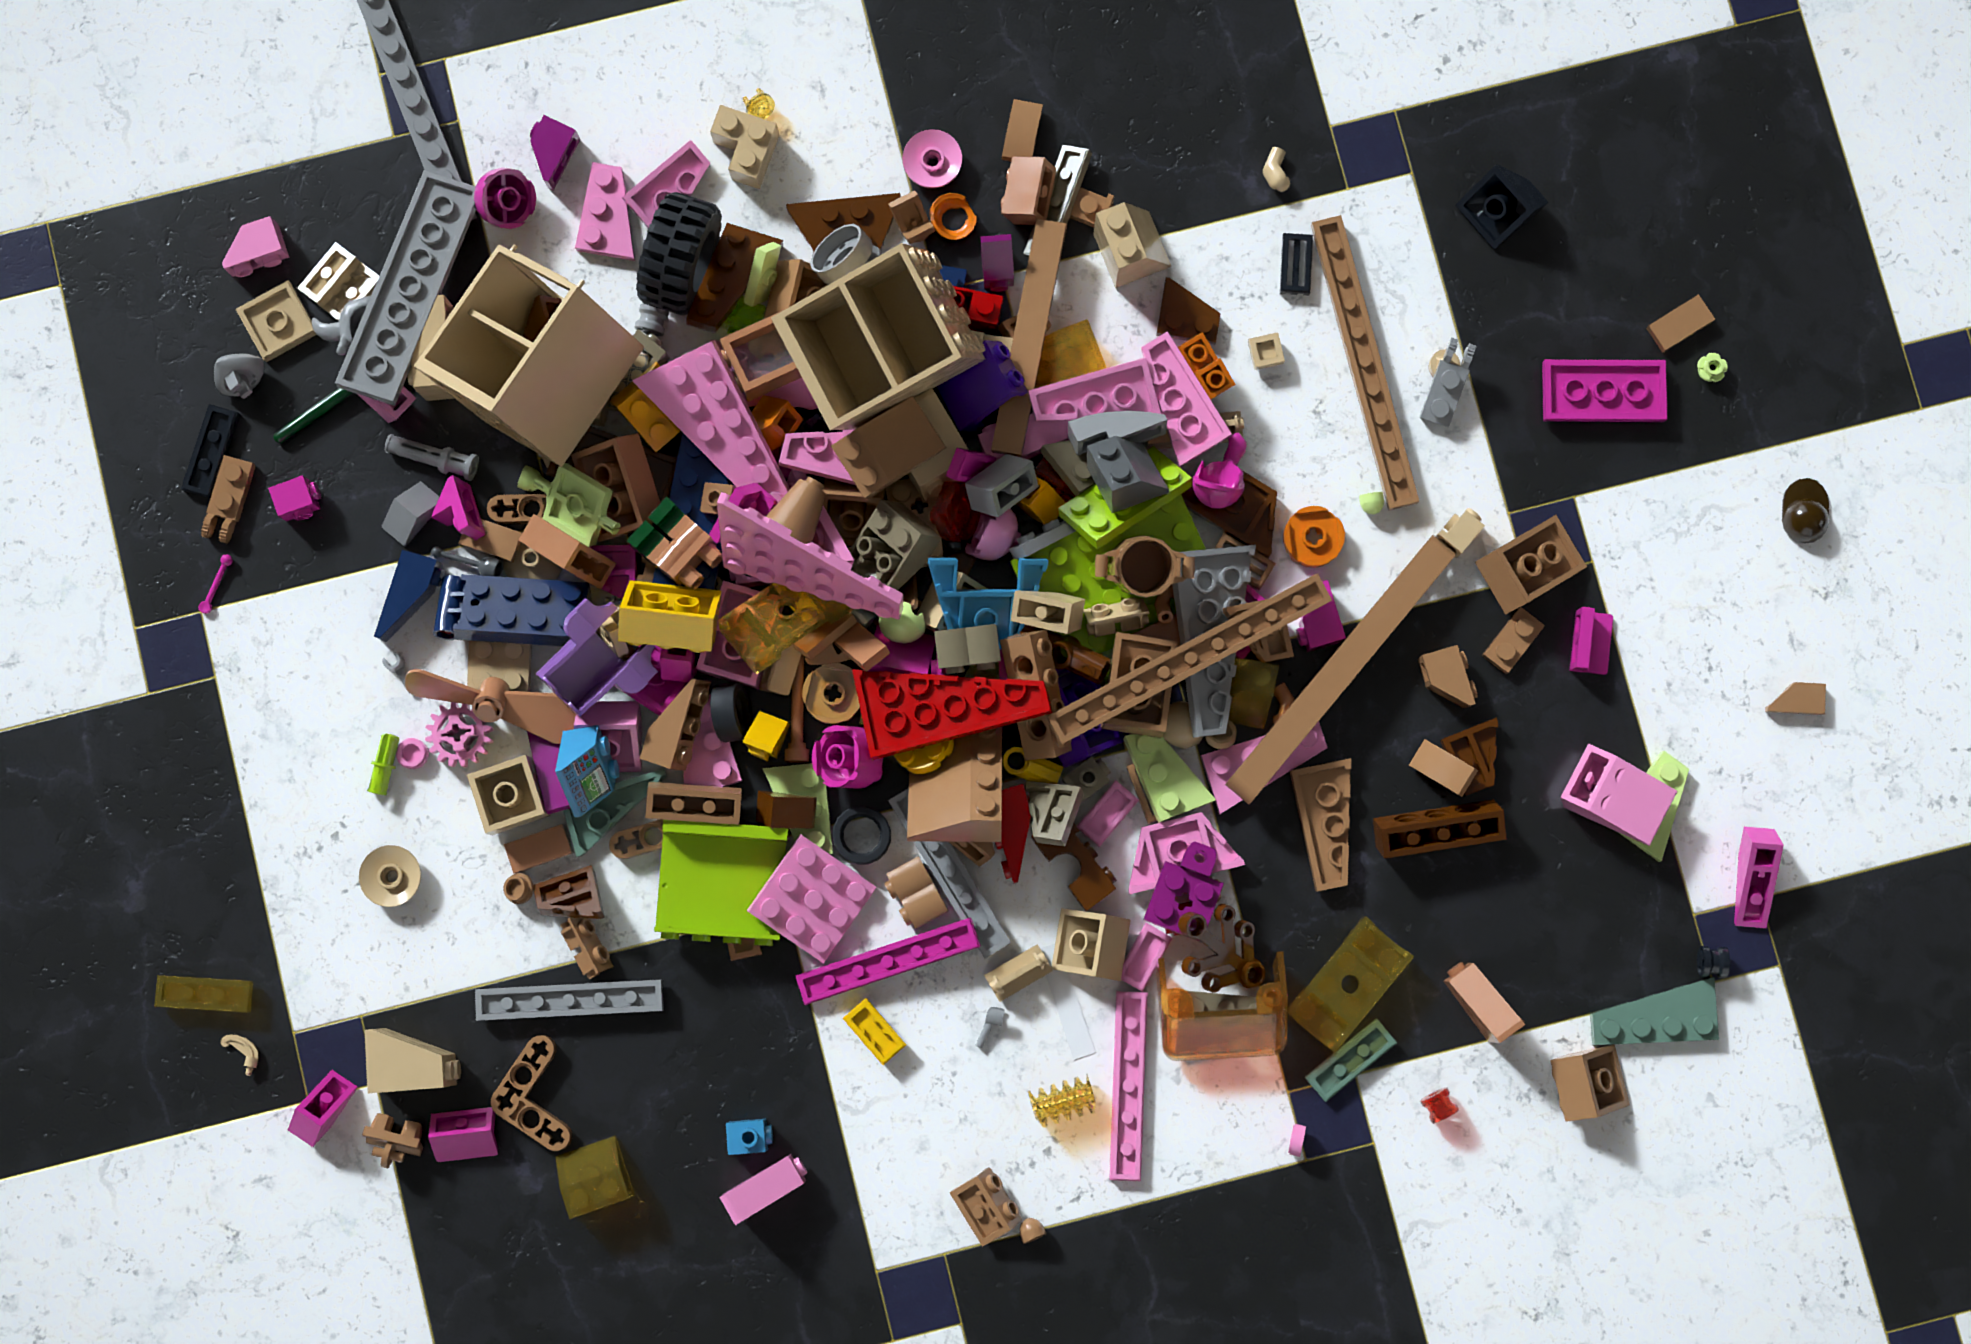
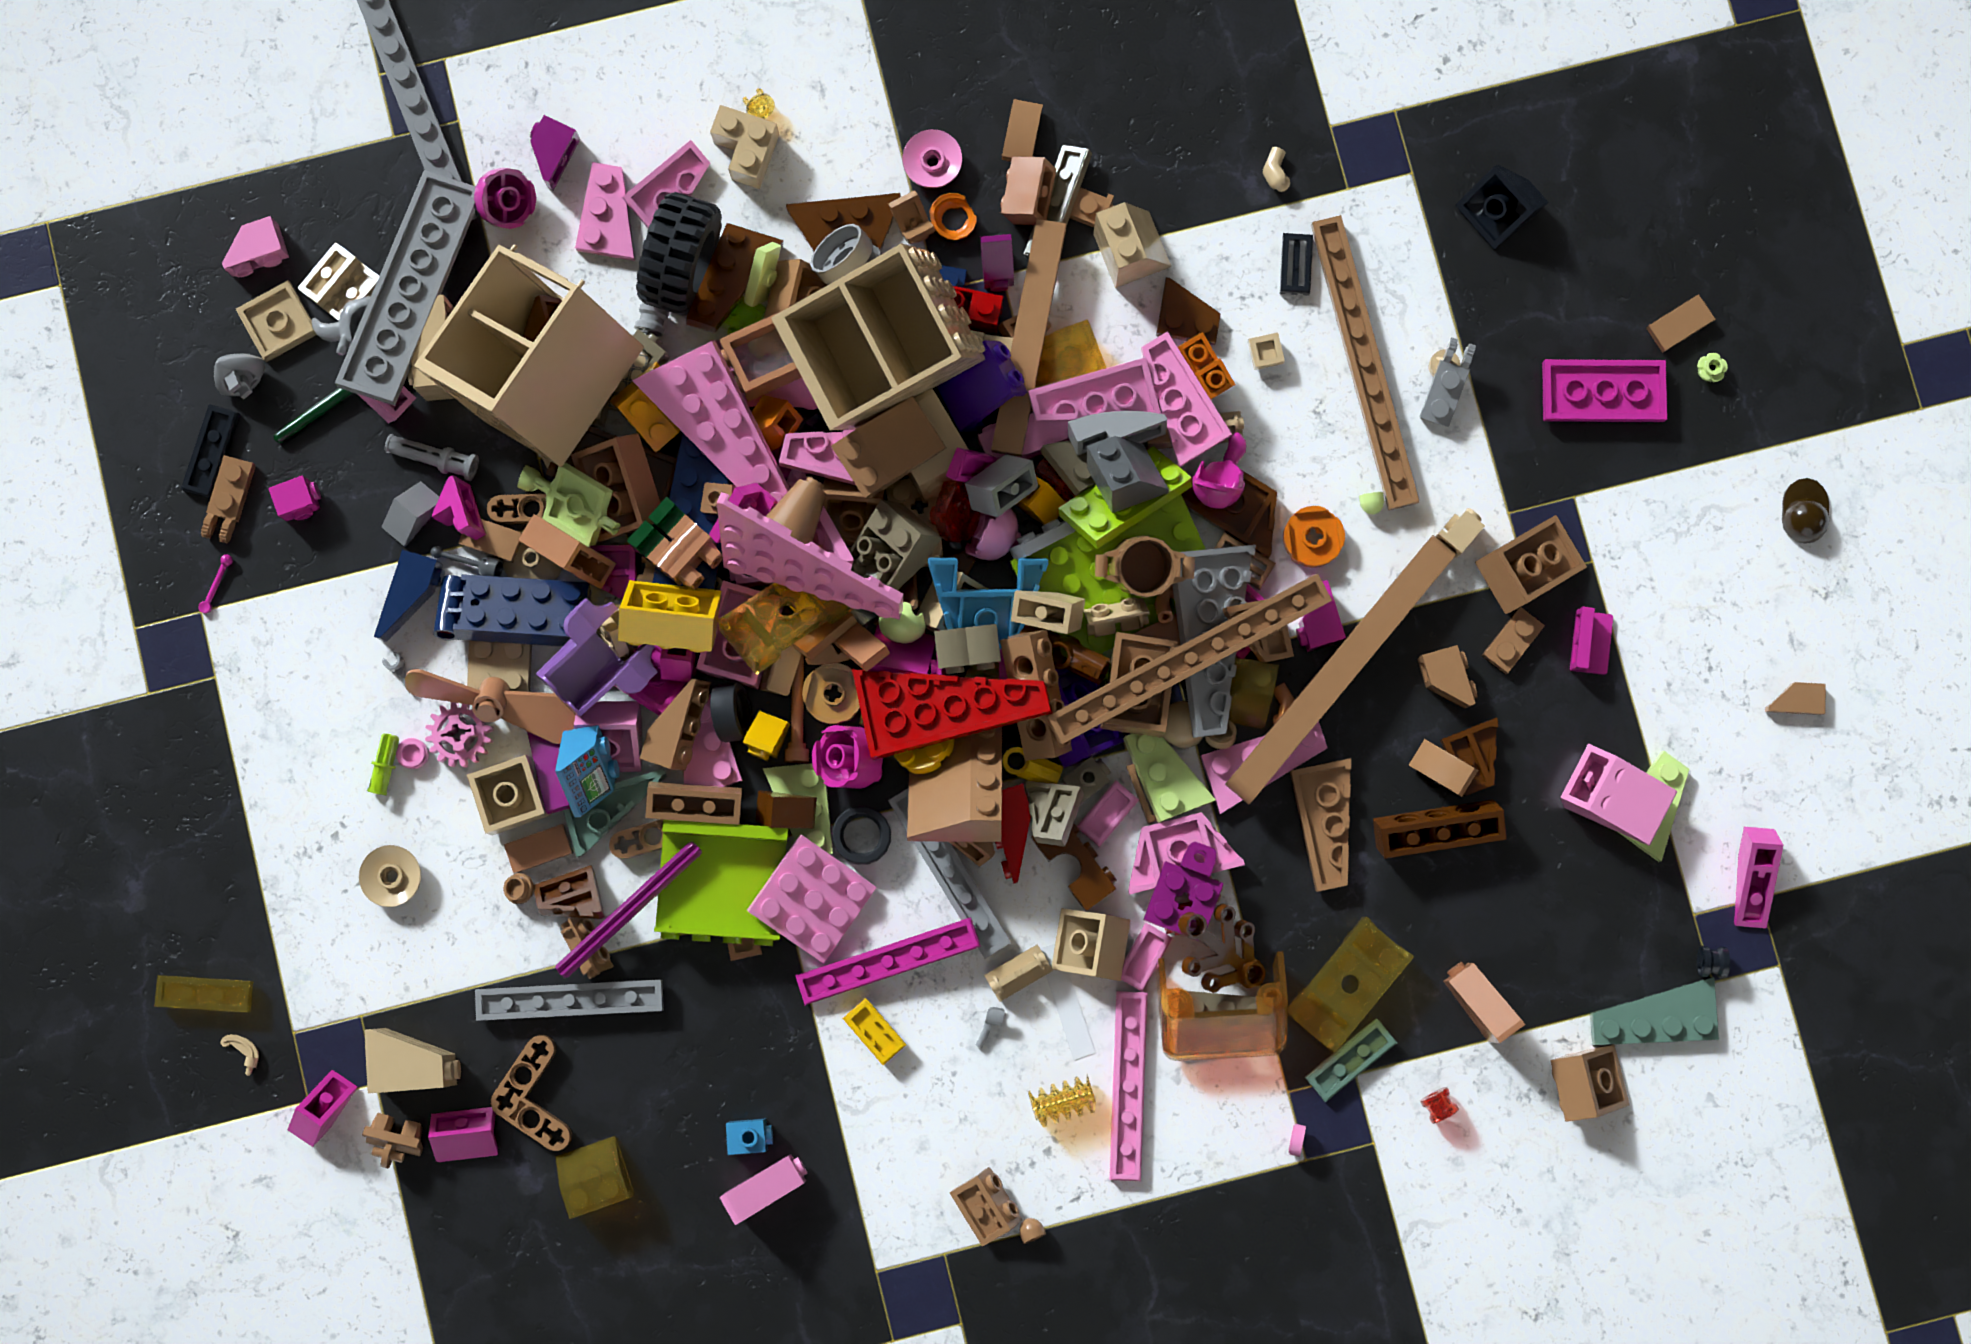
(628, 909): none -> magenta axle
(916, 892): medium nougat brick -> none

